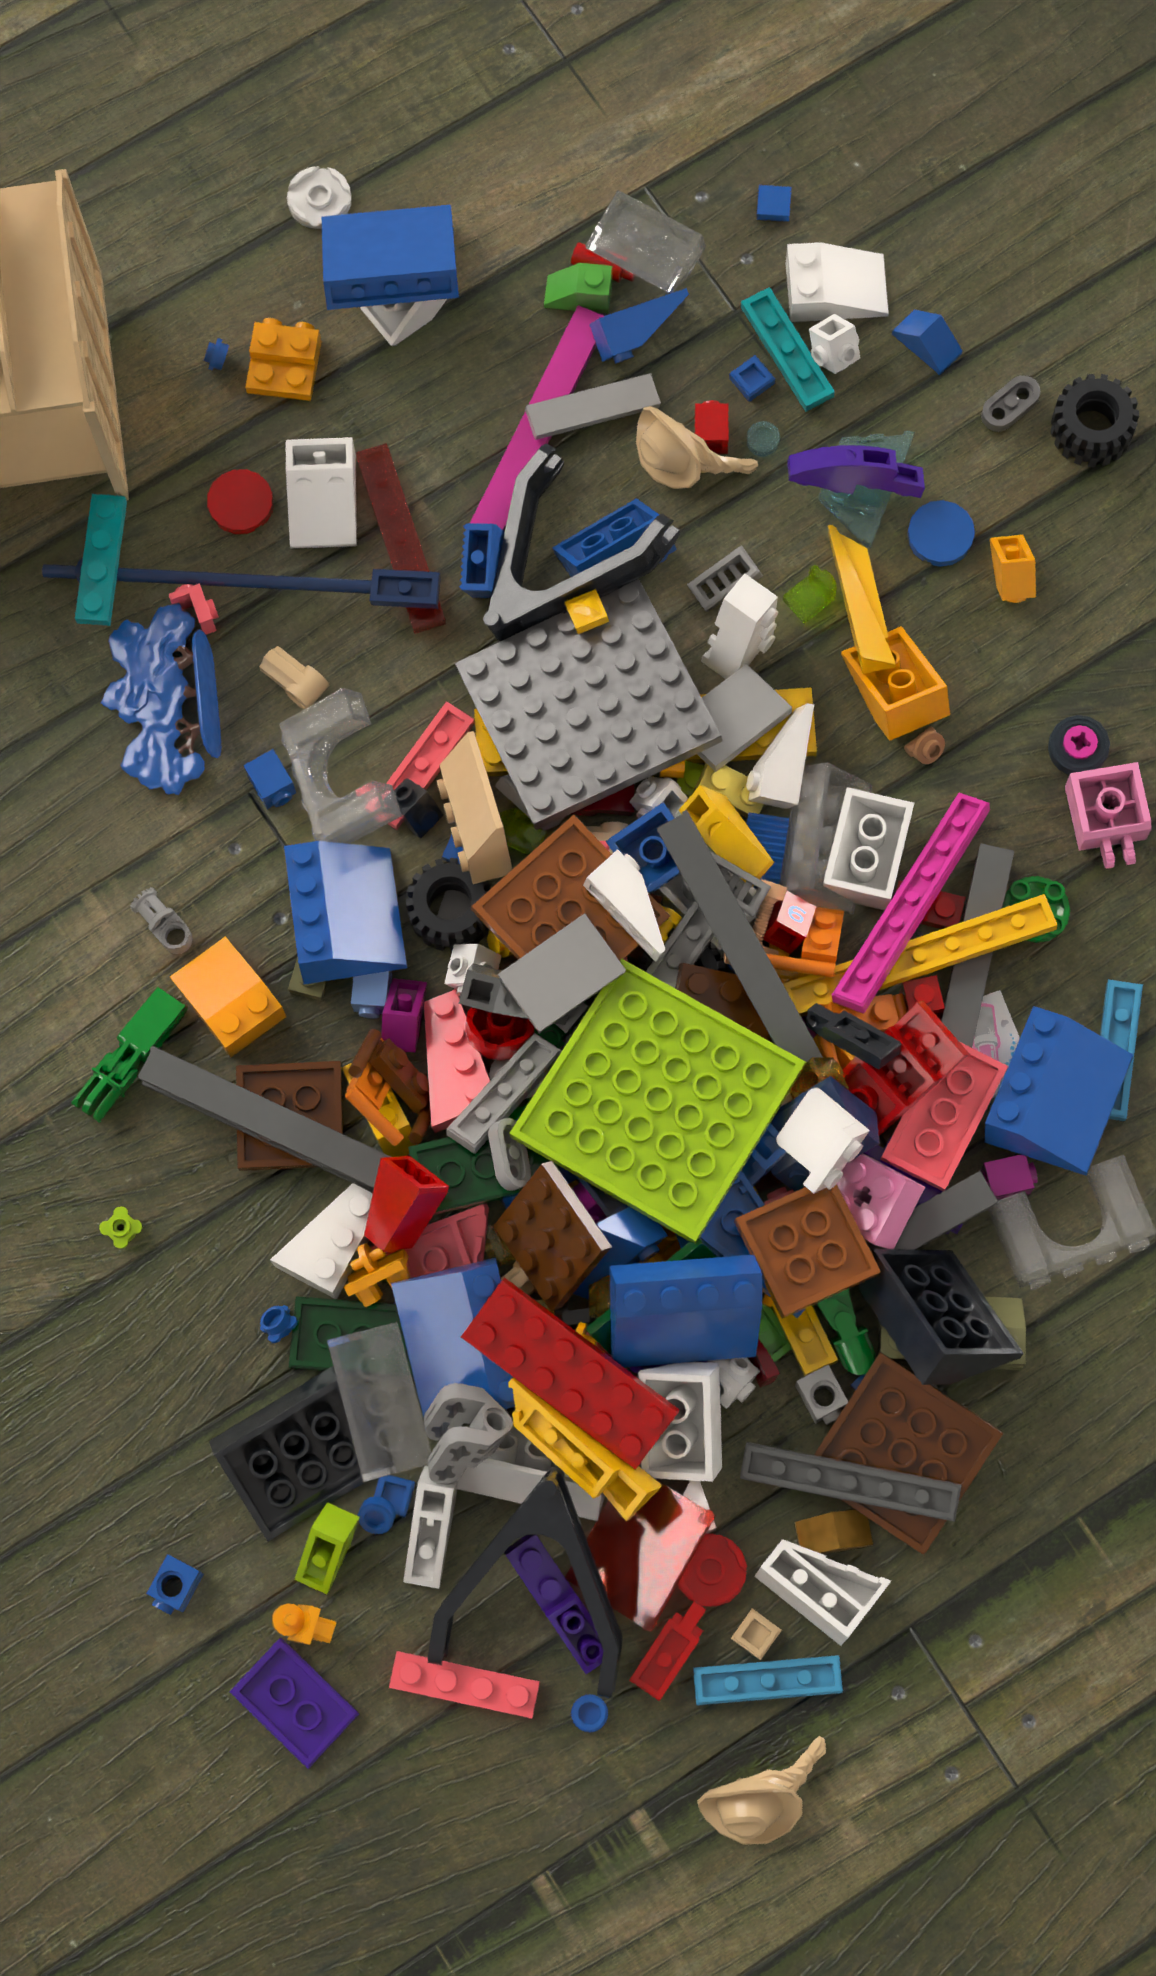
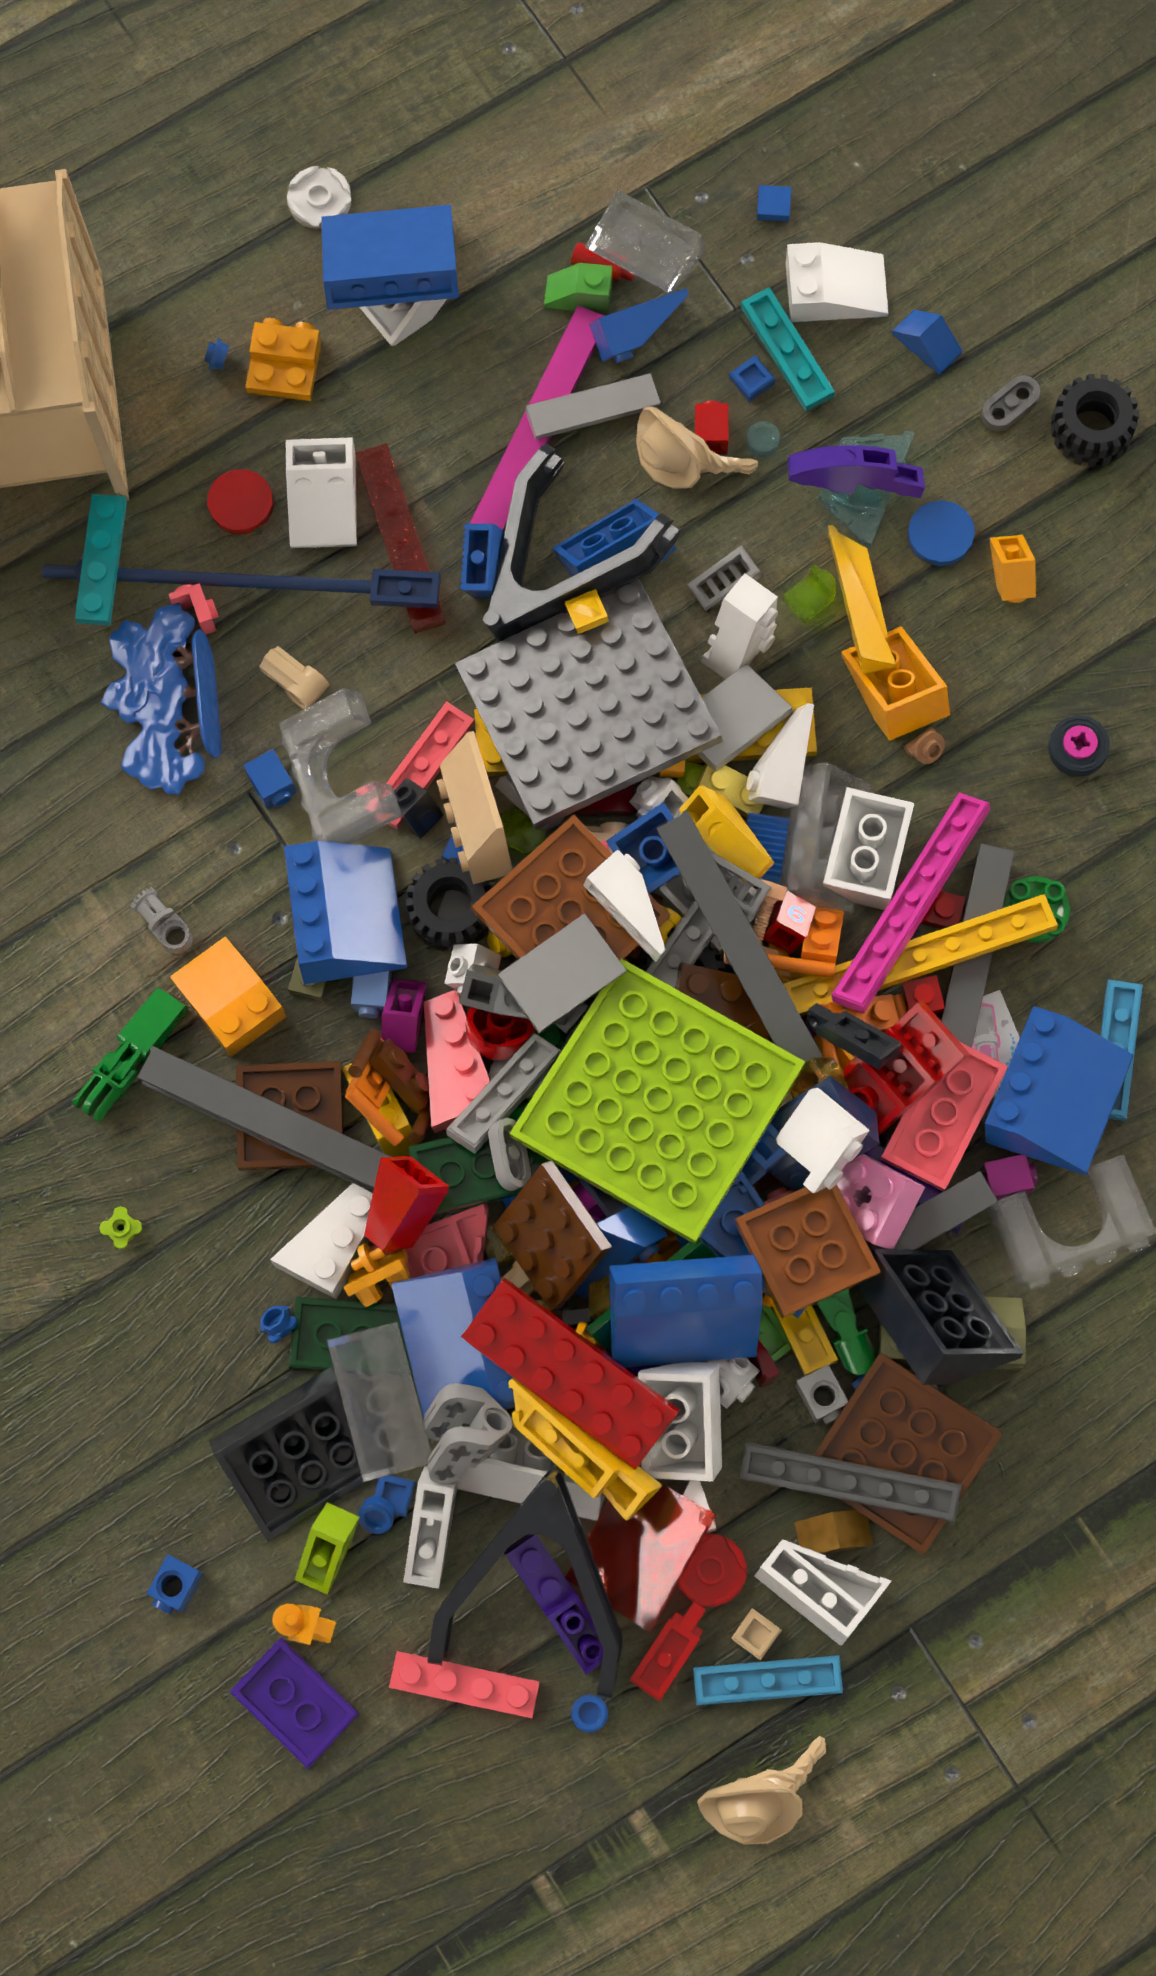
(834, 343): white brick -> none
(1100, 827): bright pink hinge -> none

